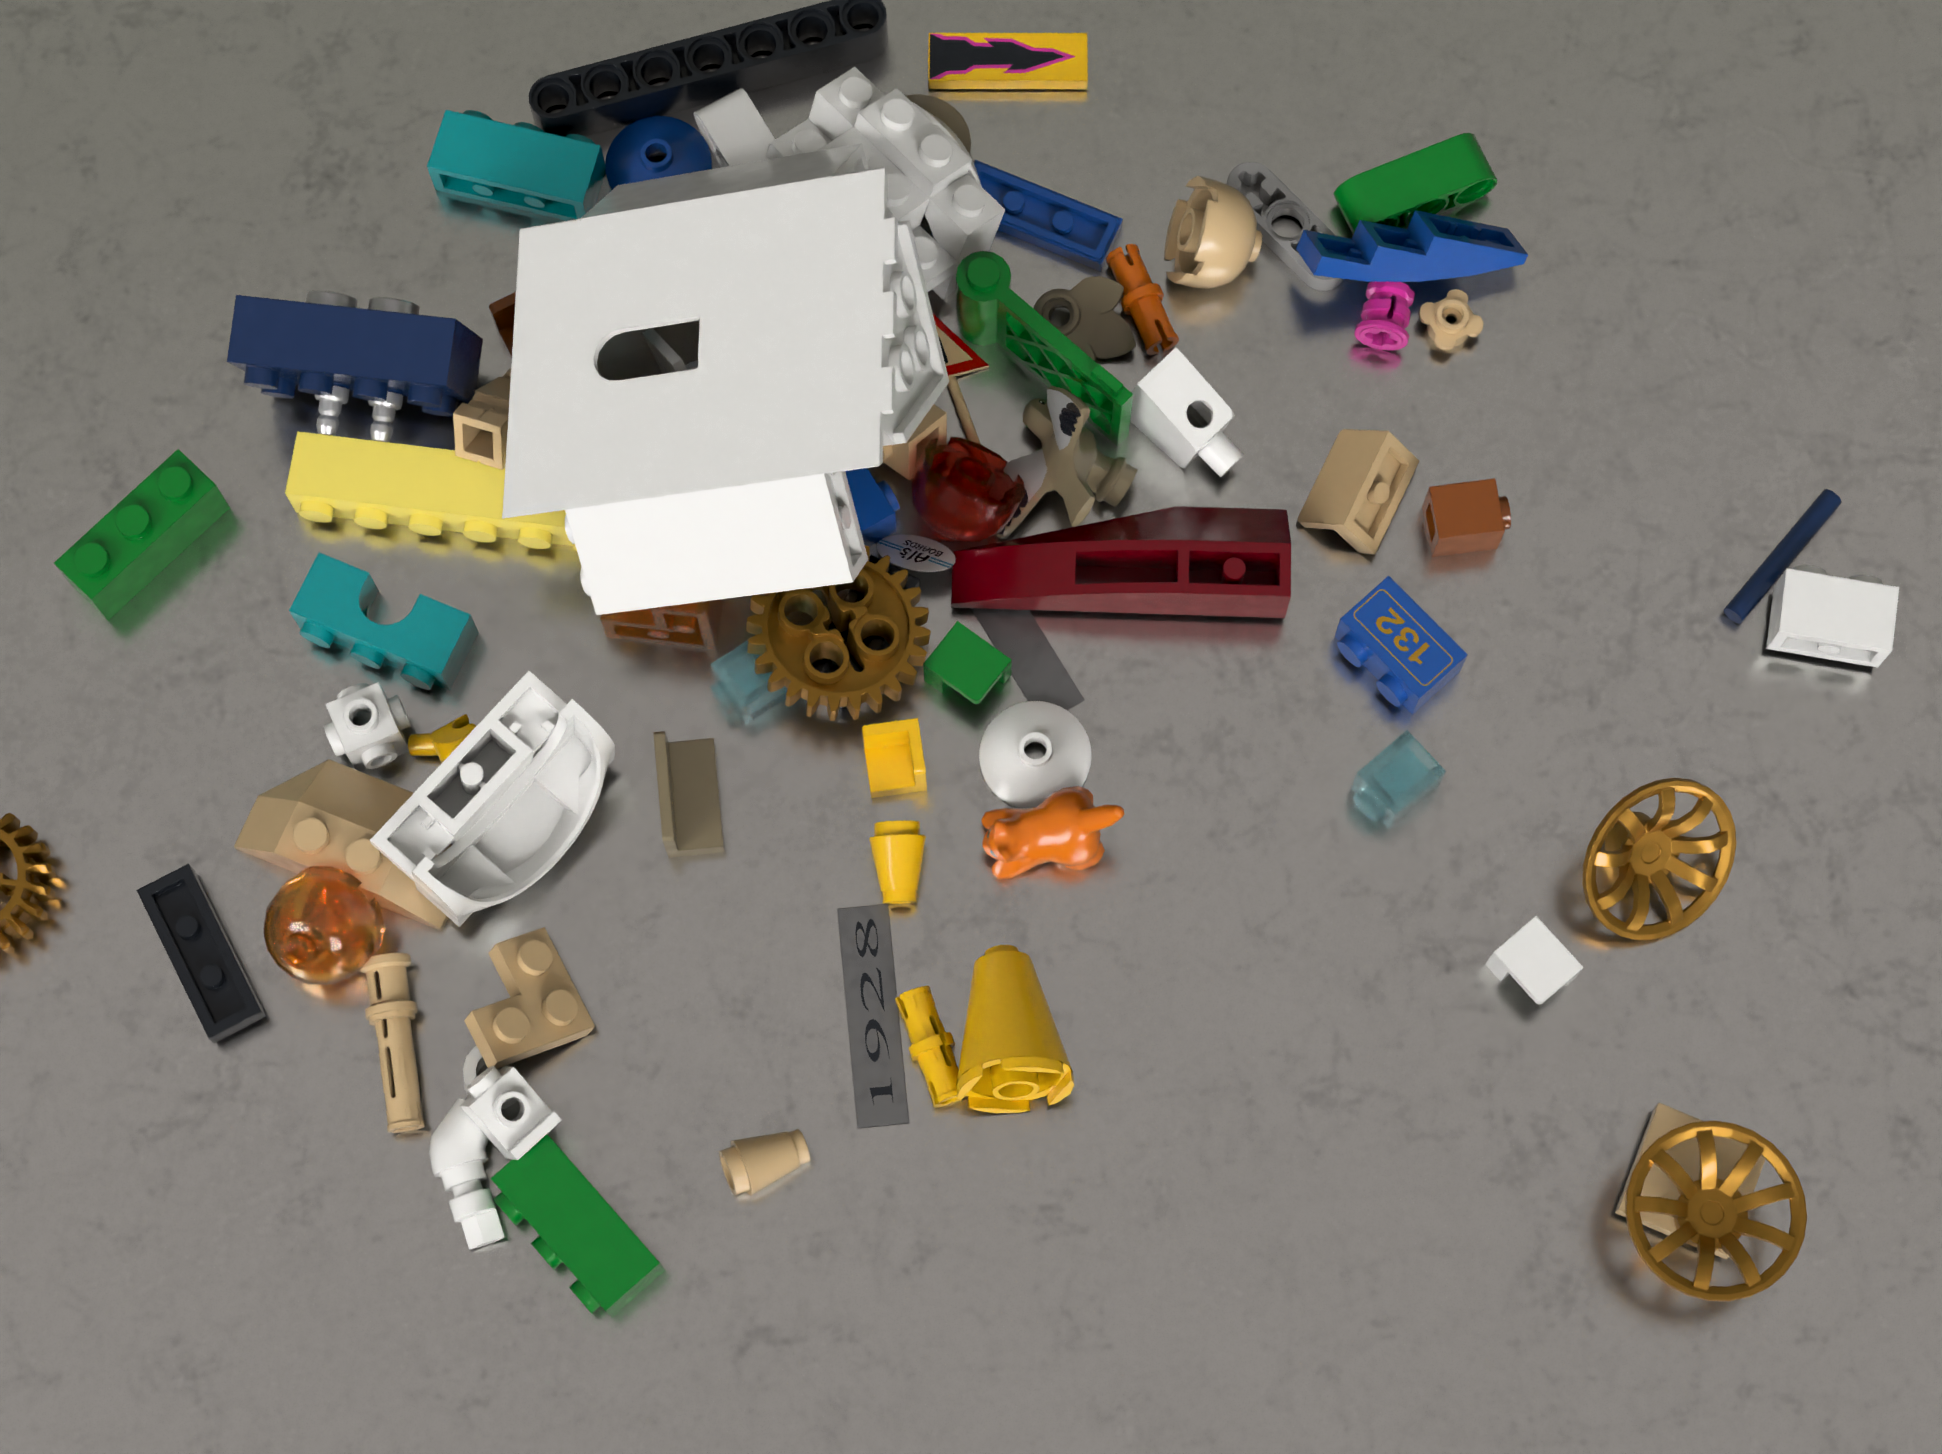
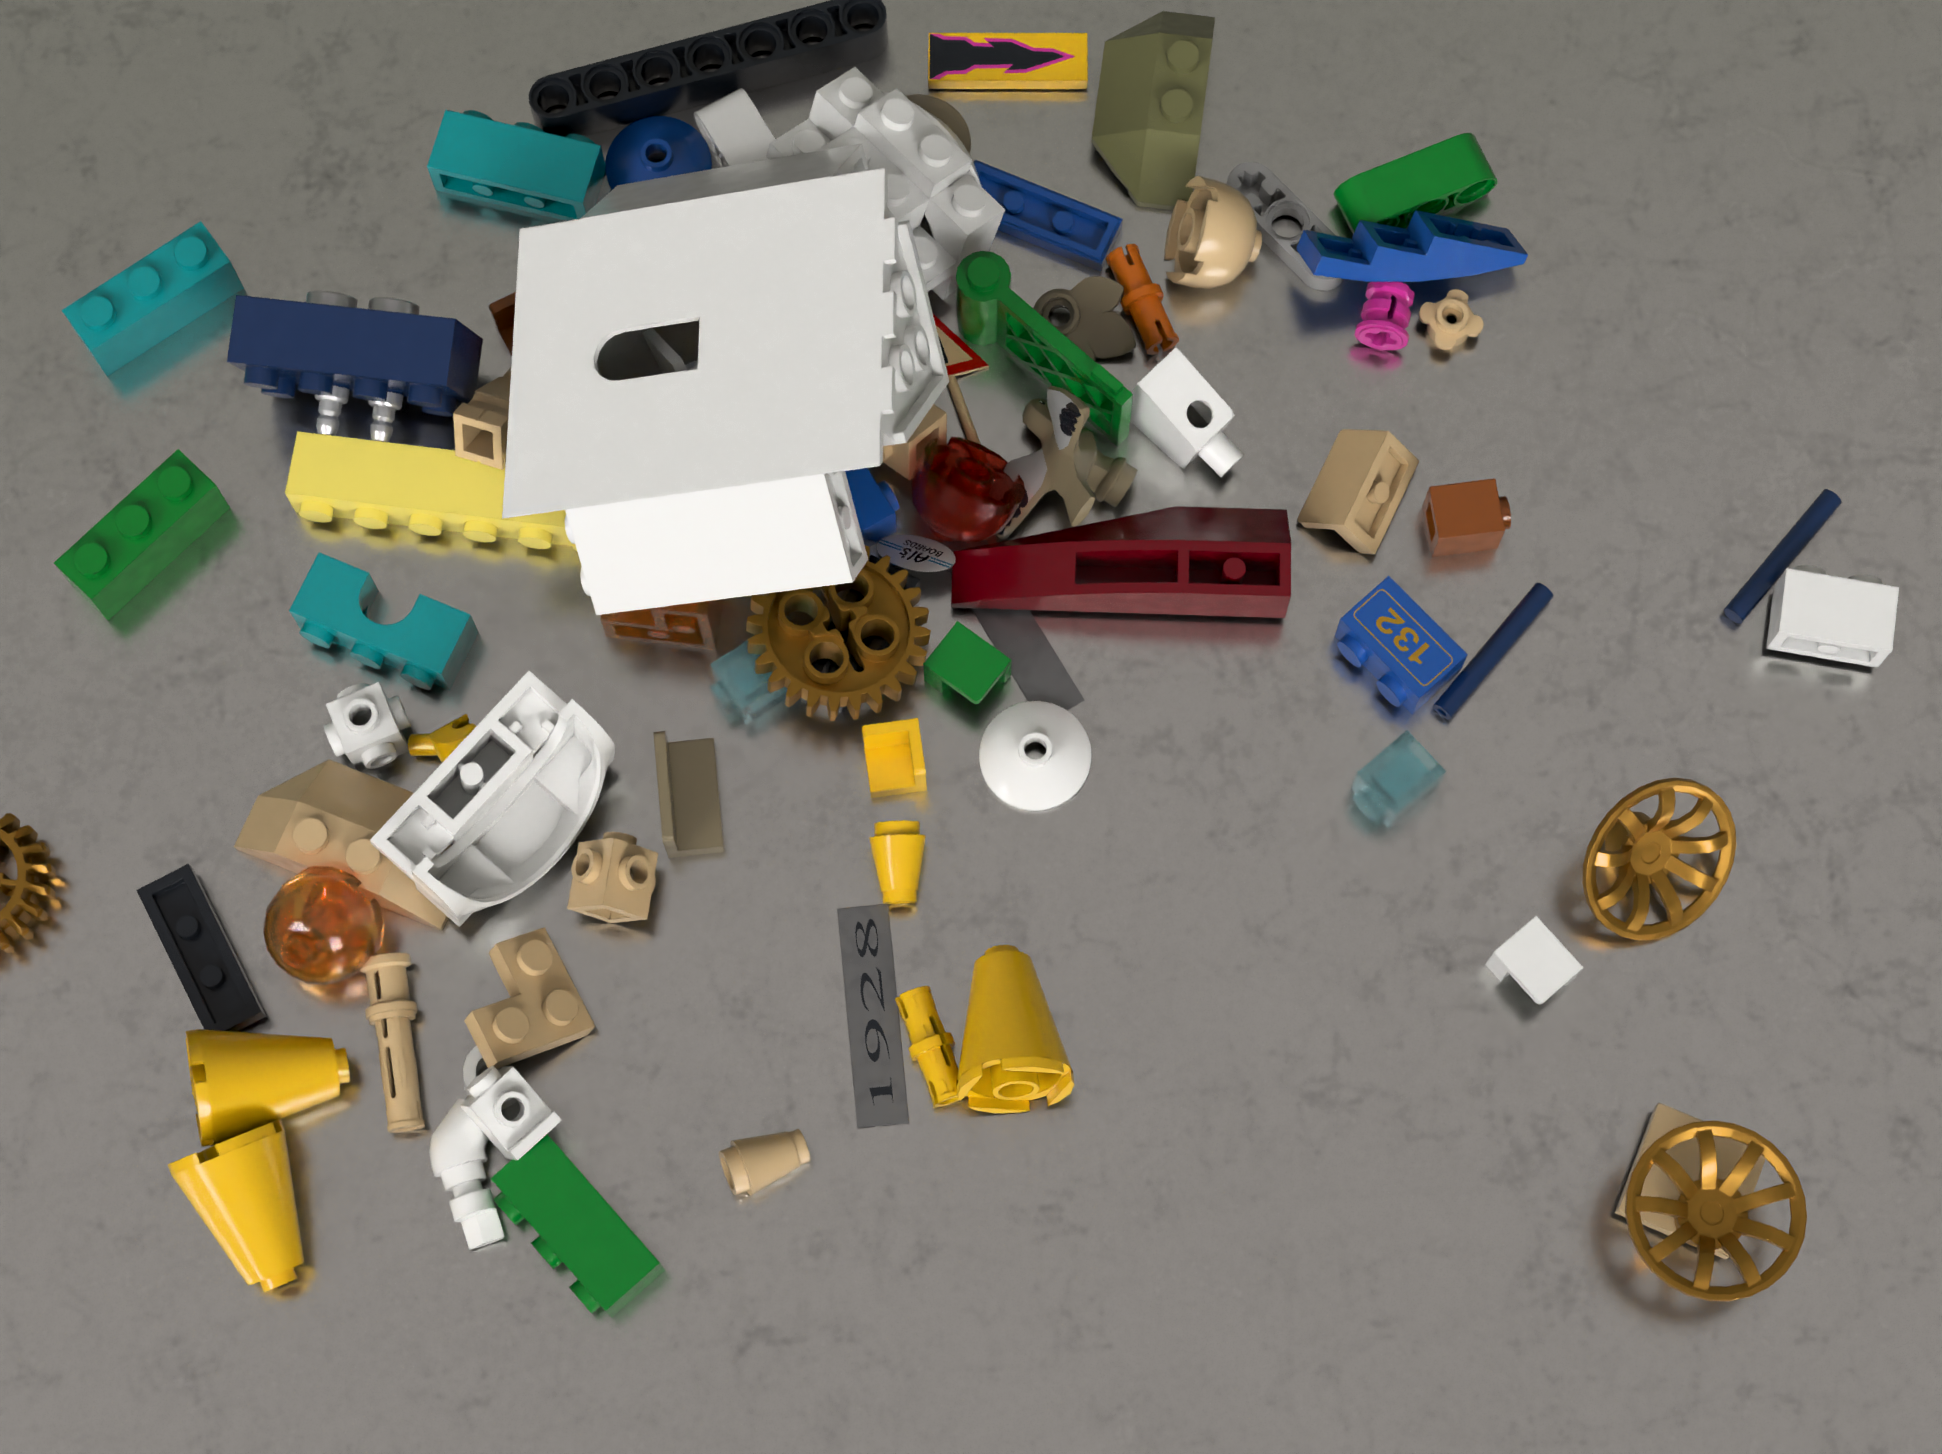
(153, 298): none -> teal brick
(247, 1202): none -> yellow cone
(258, 1078): none -> yellow cone
(613, 878): none -> tan brick
(1057, 830): orange animal -> none
(1154, 105): none -> olive wedge
(1493, 651): none -> dark blue piece

